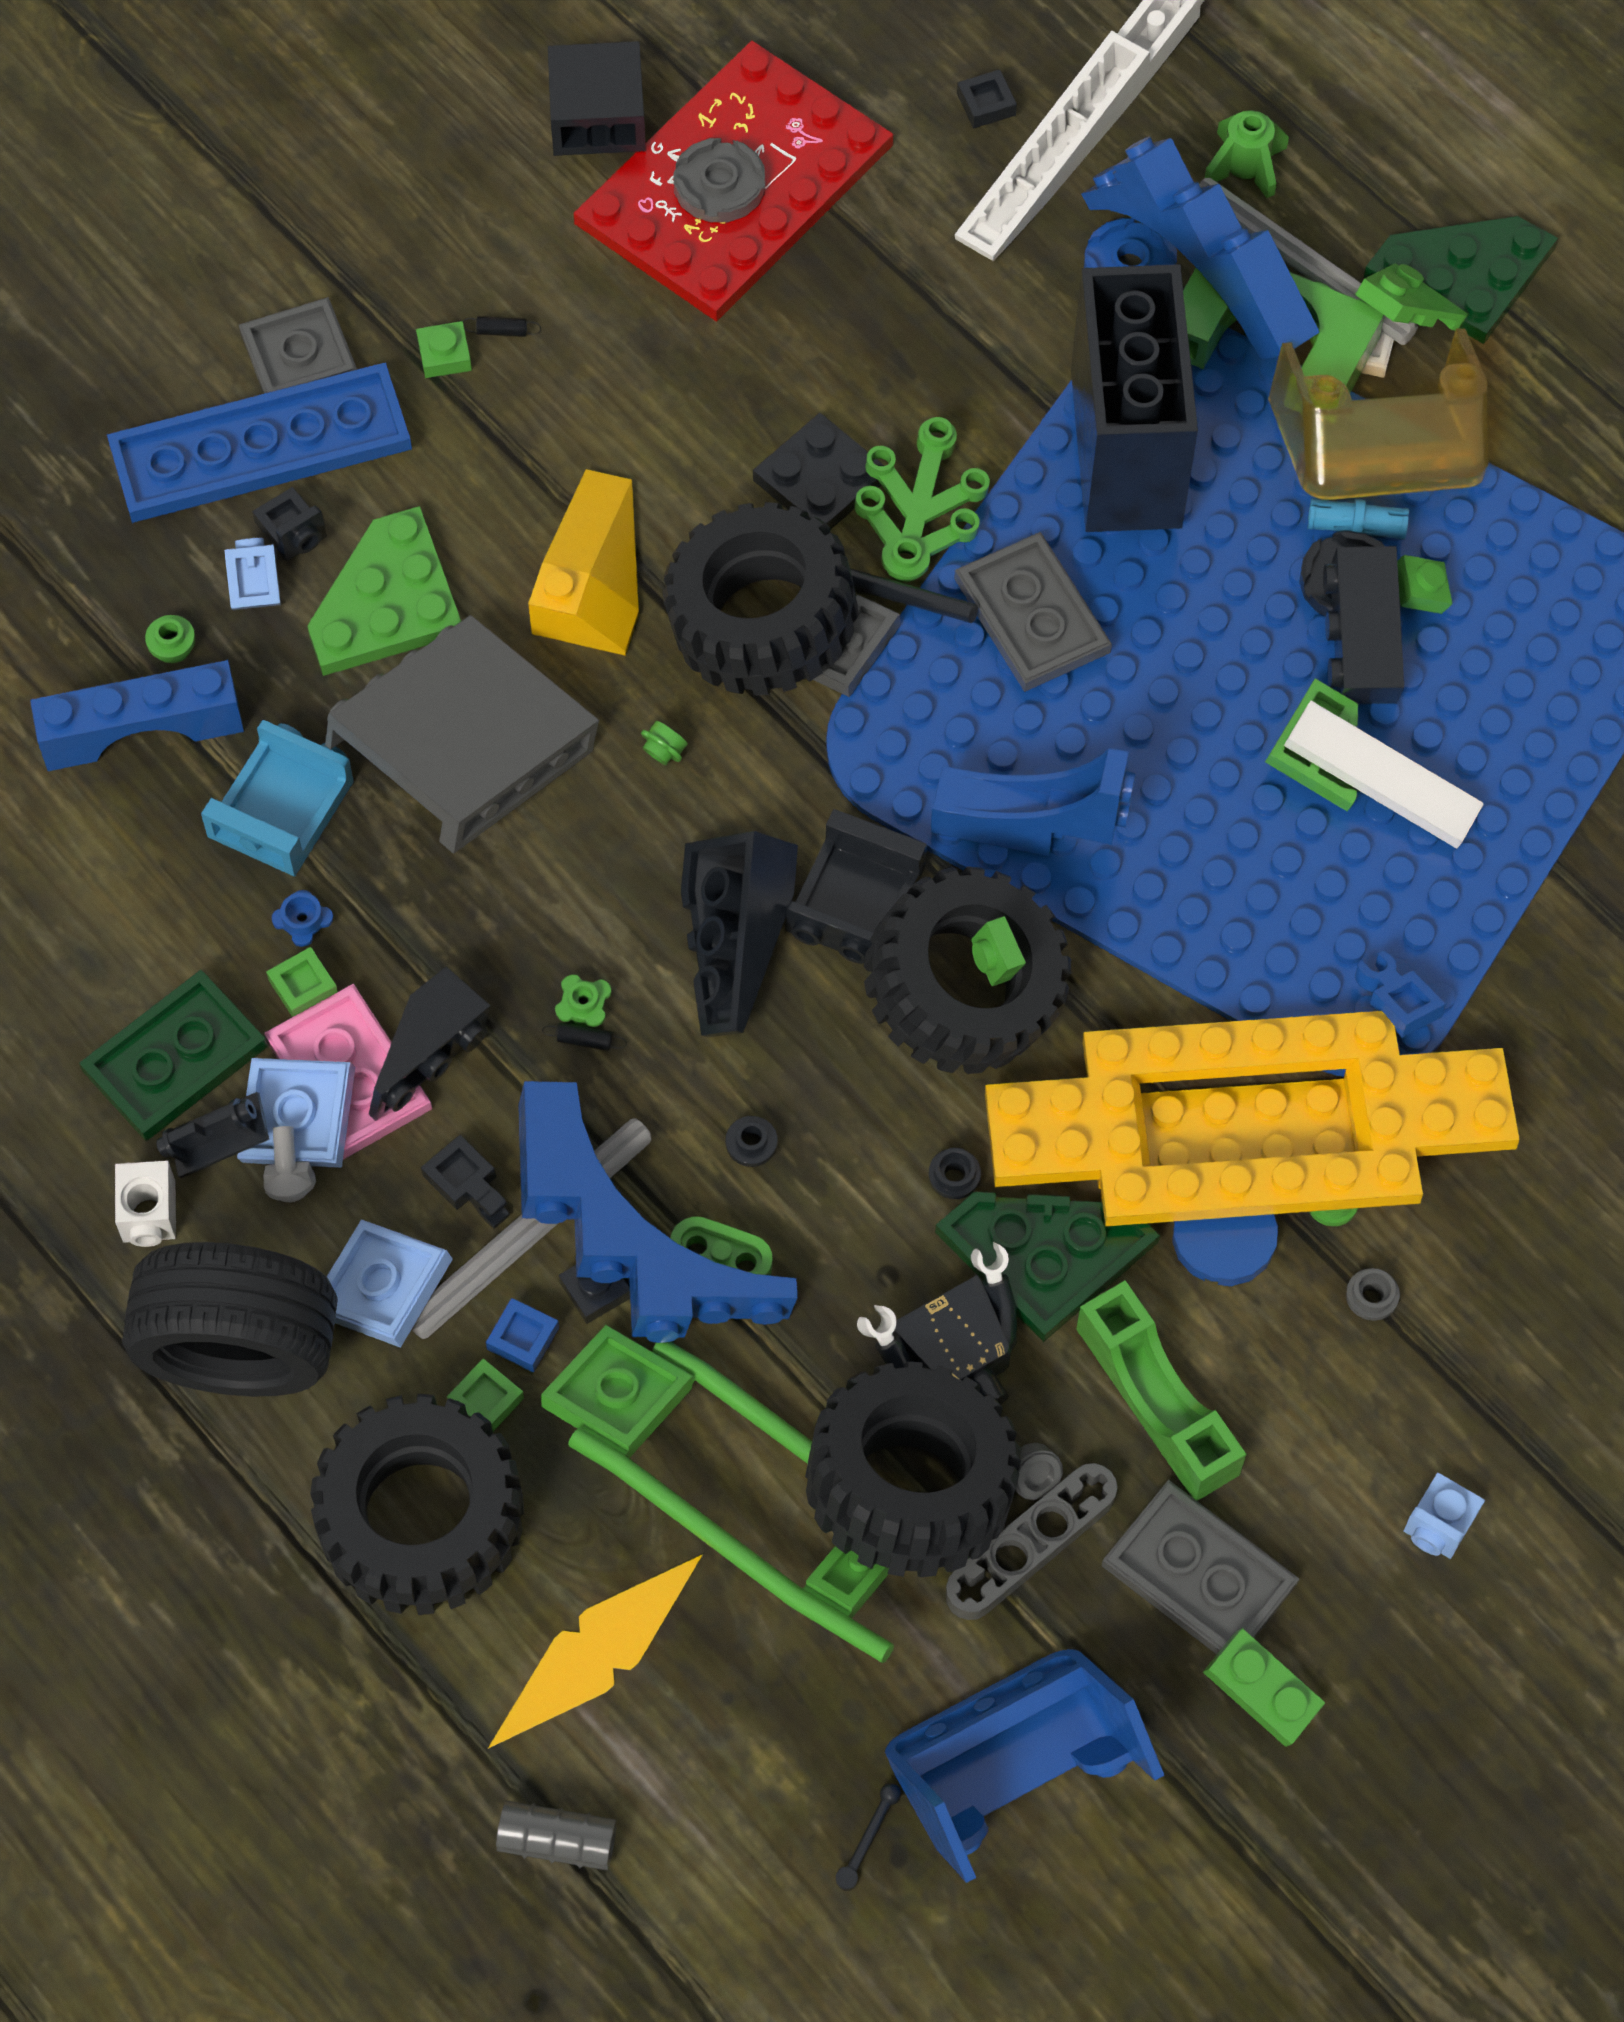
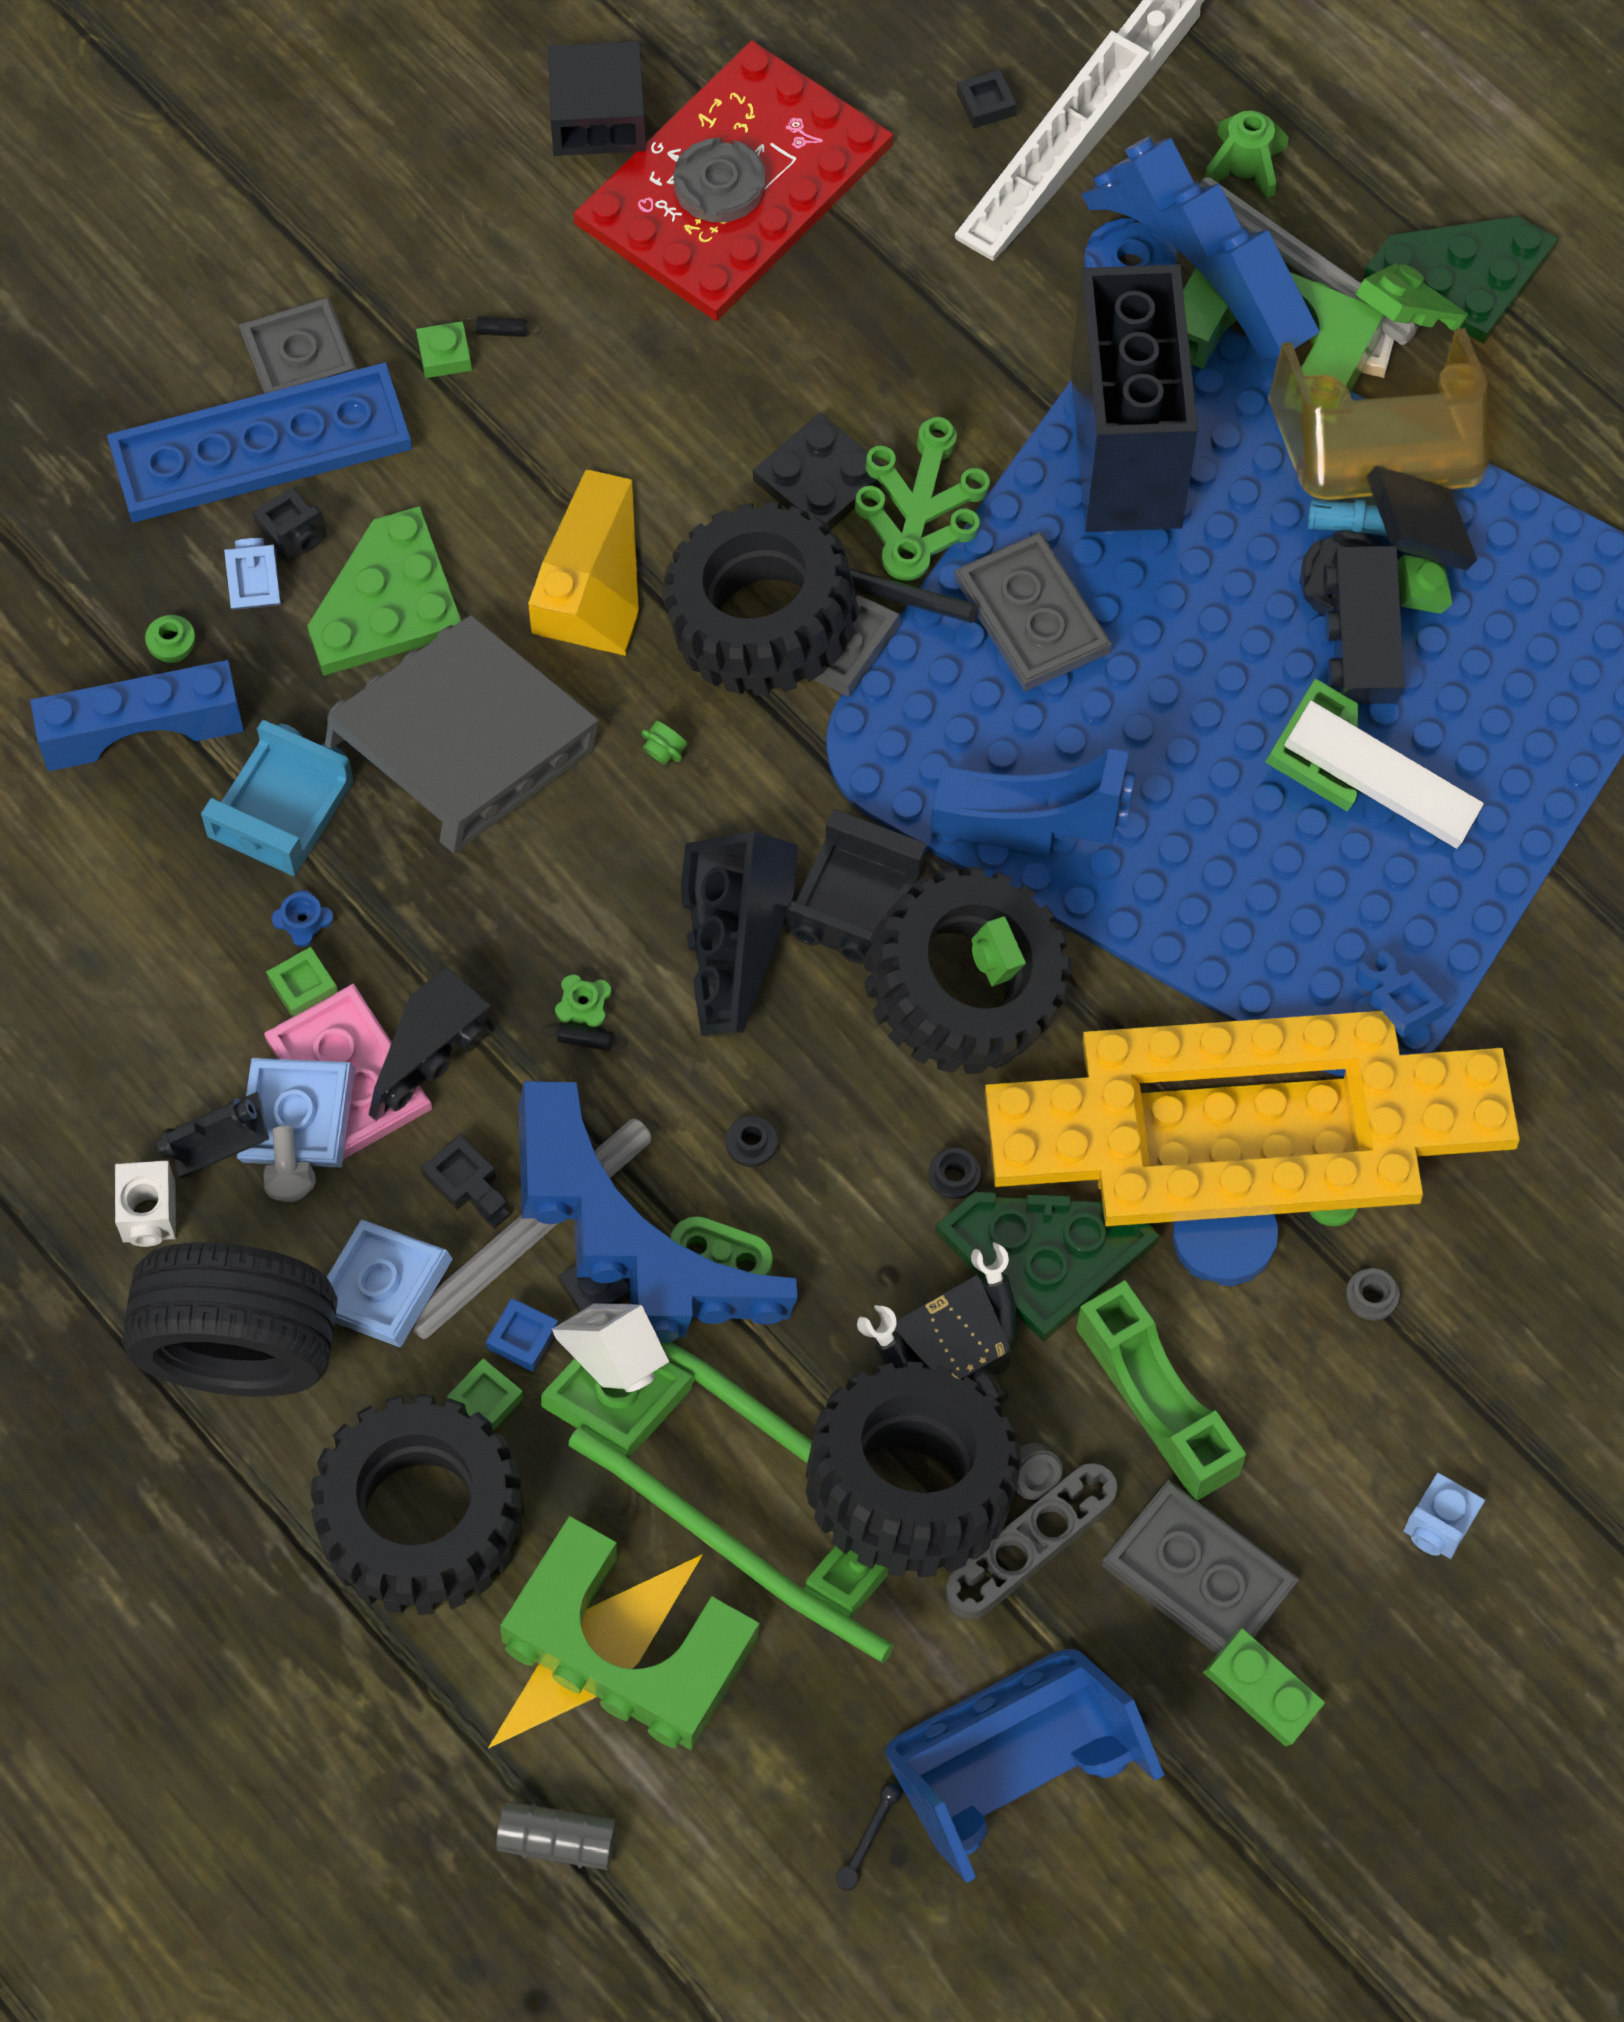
(173, 1055): dark green plate -> none
(614, 1344): none -> white slope
(669, 1697): none -> bright green arch
(1421, 518): none -> black tile

